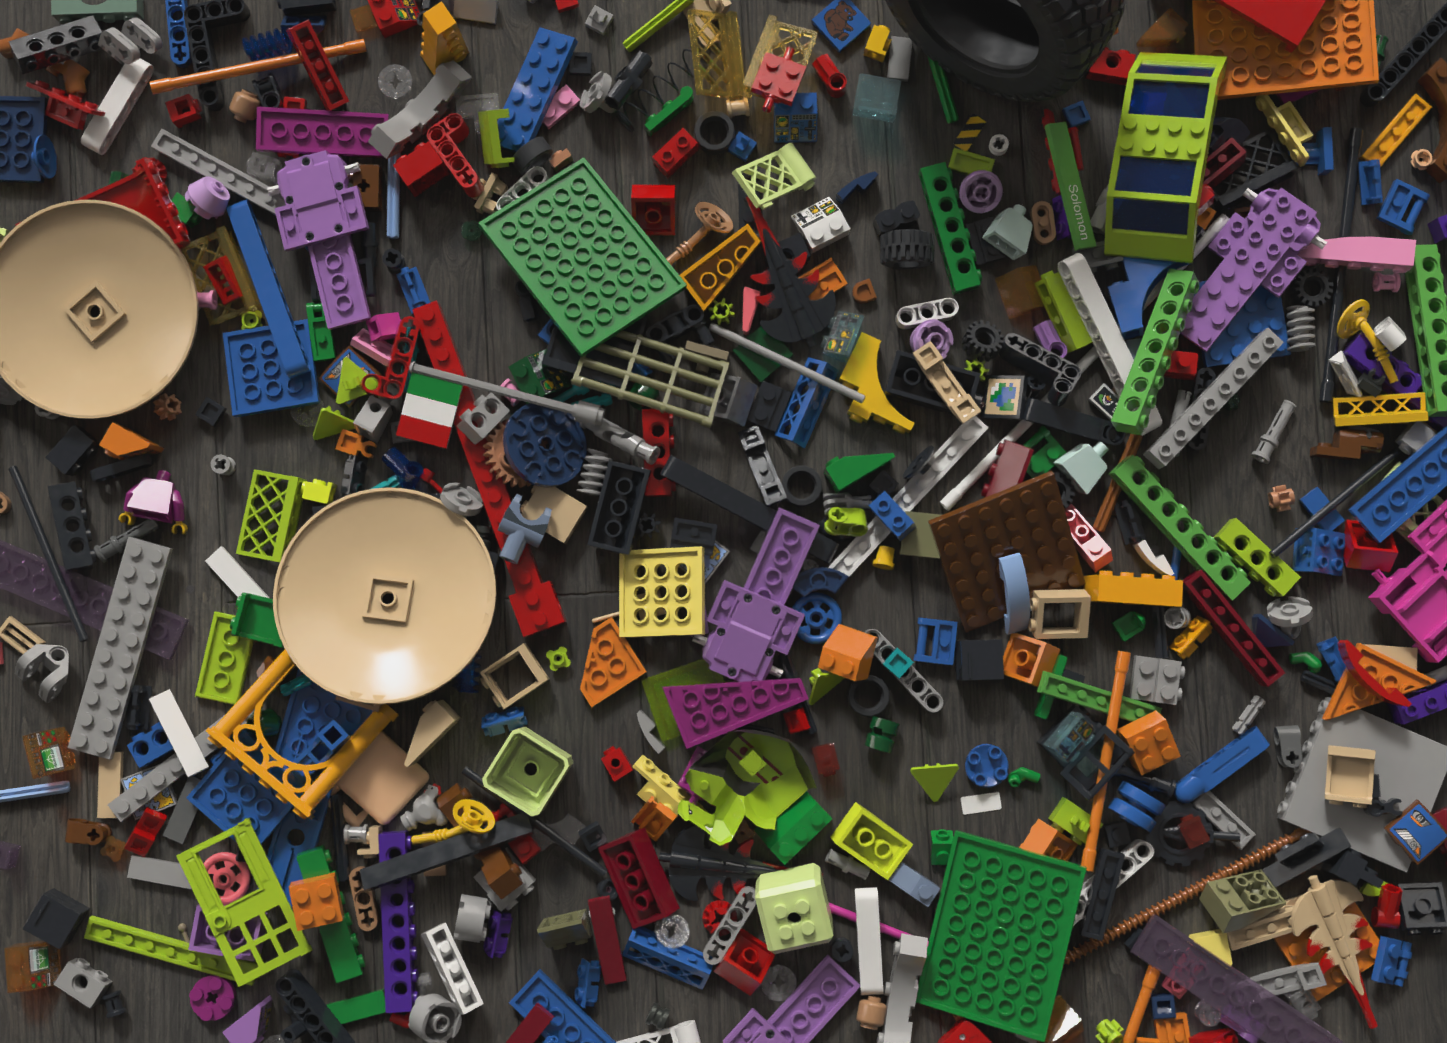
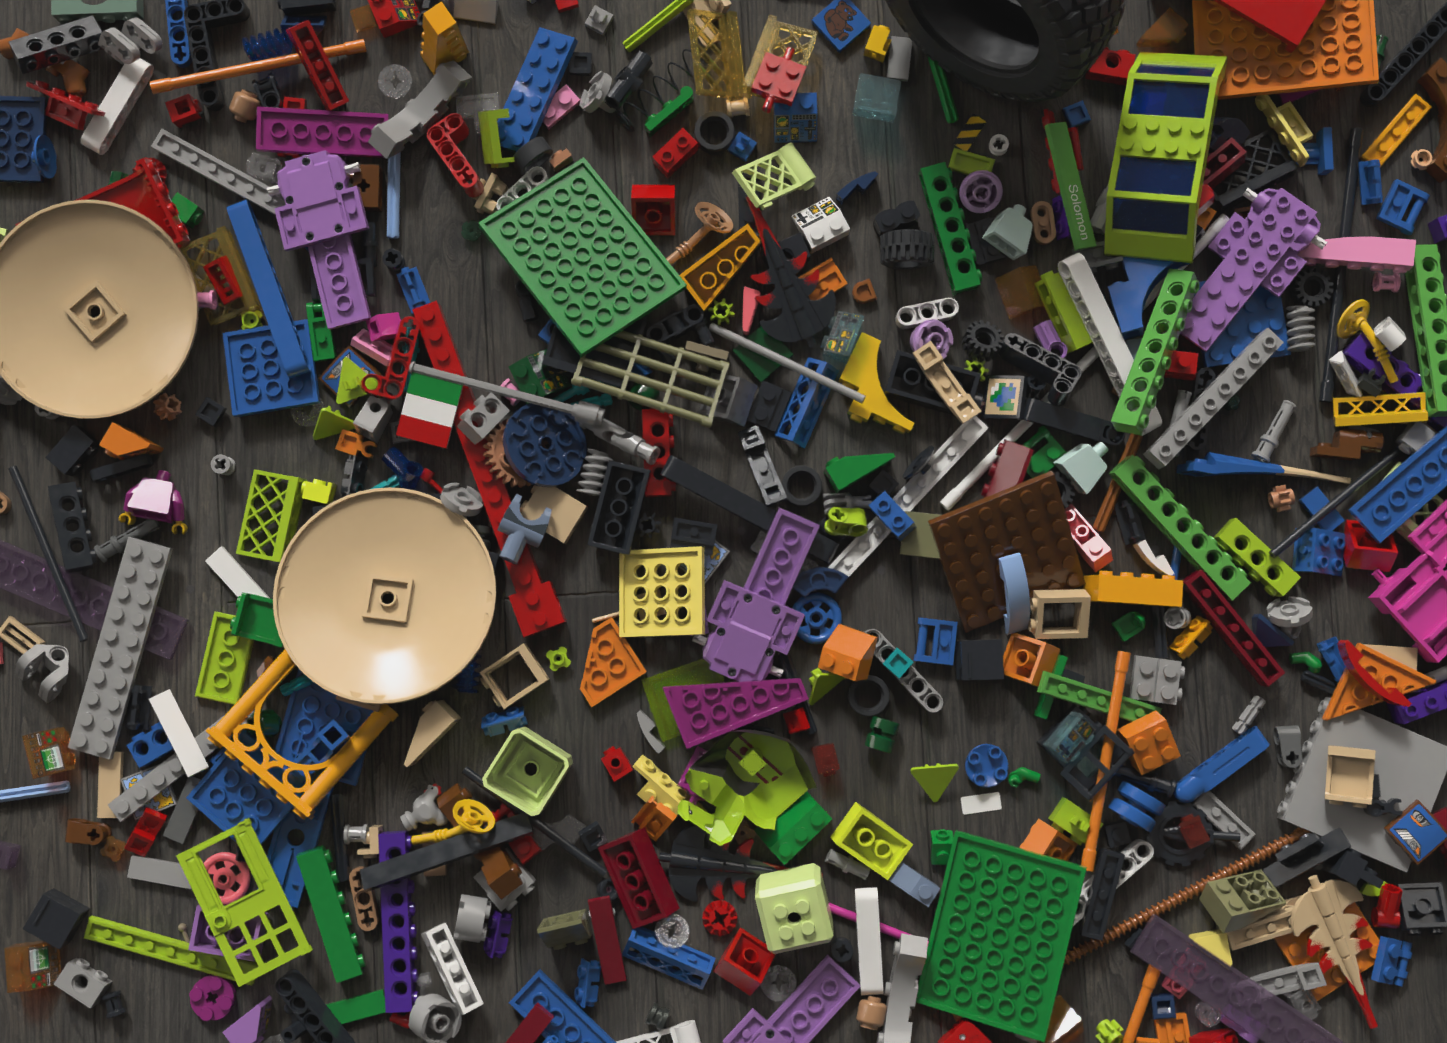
(208, 197): lavender cone -> none
(316, 901): orange brick -> none
(380, 782): light nougat piece -> none
(421, 168): red brick -> none
(727, 923): light grey beam -> none
(830, 74): red piece -> none
(884, 558): yellow piece -> none
(1105, 400): tile -> none
(1221, 464): none -> blue plate

